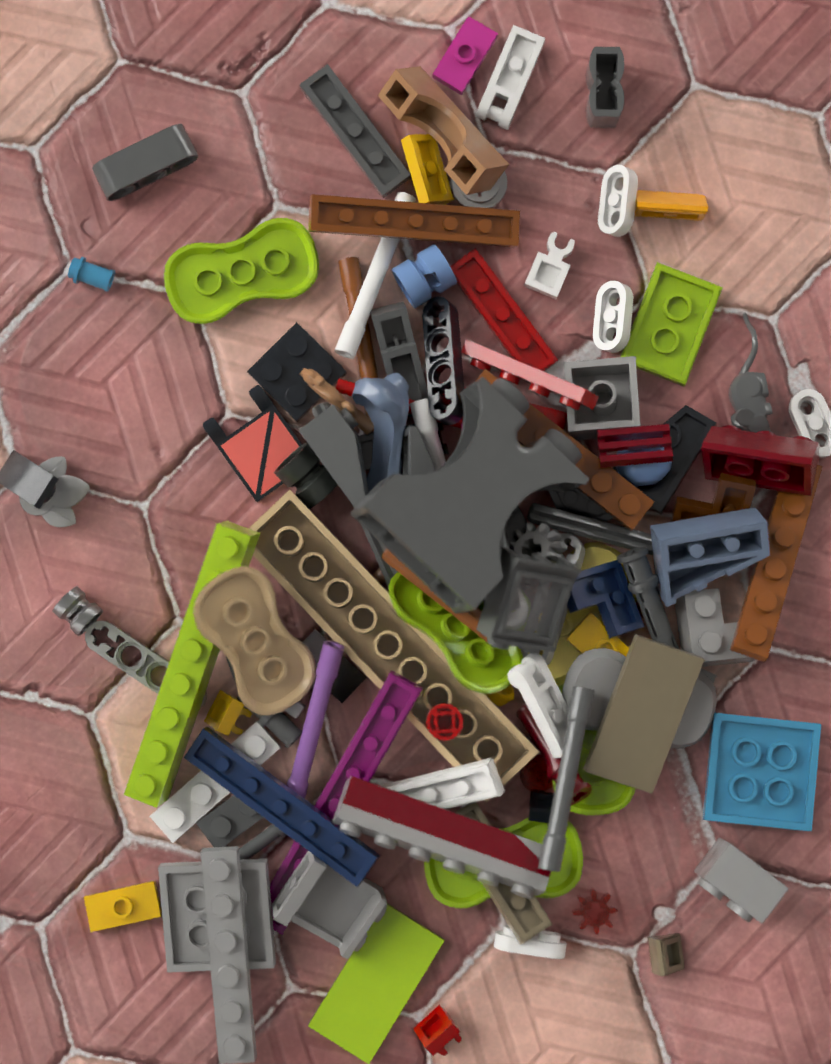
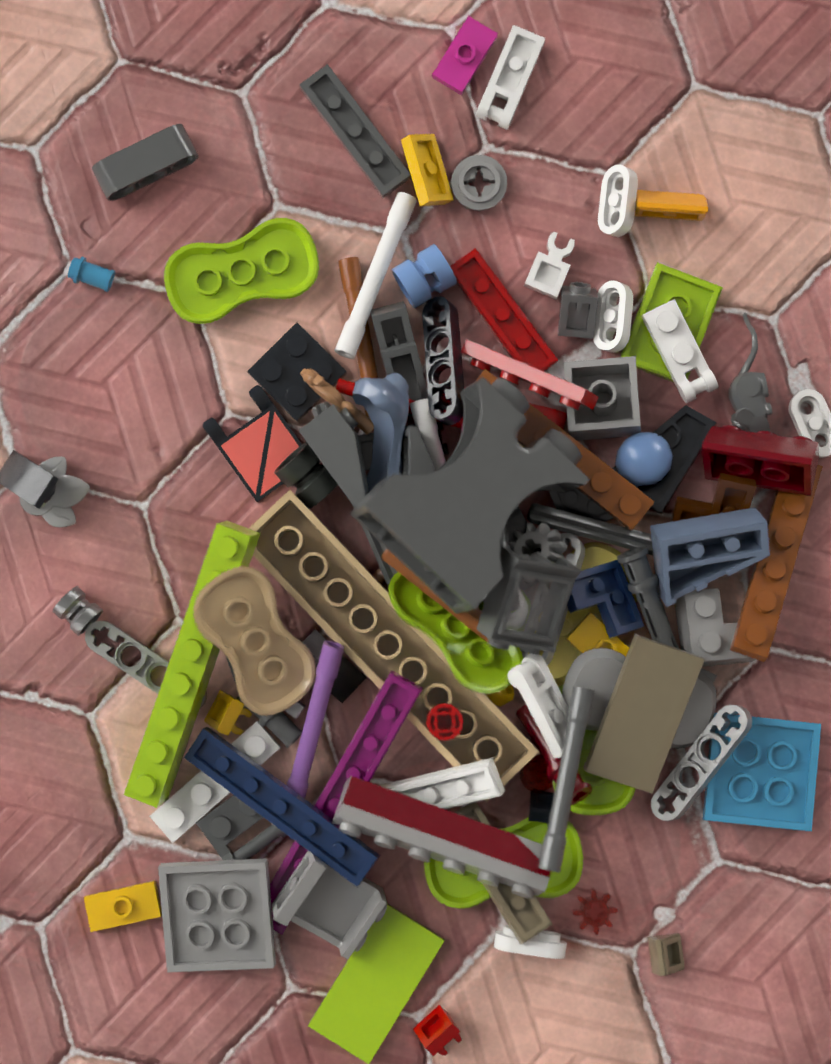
(228, 954): light grey plate -> none
(413, 221): dark orange plate -> none
(420, 101): medium nougat arch -> none
(578, 310): none -> flat silver bracket
(603, 81): dark grey brick -> none
(634, 440): dark red tile -> none
(679, 350): none -> white plate
(697, 759): none -> light grey beam
(746, 884): light grey brick -> none

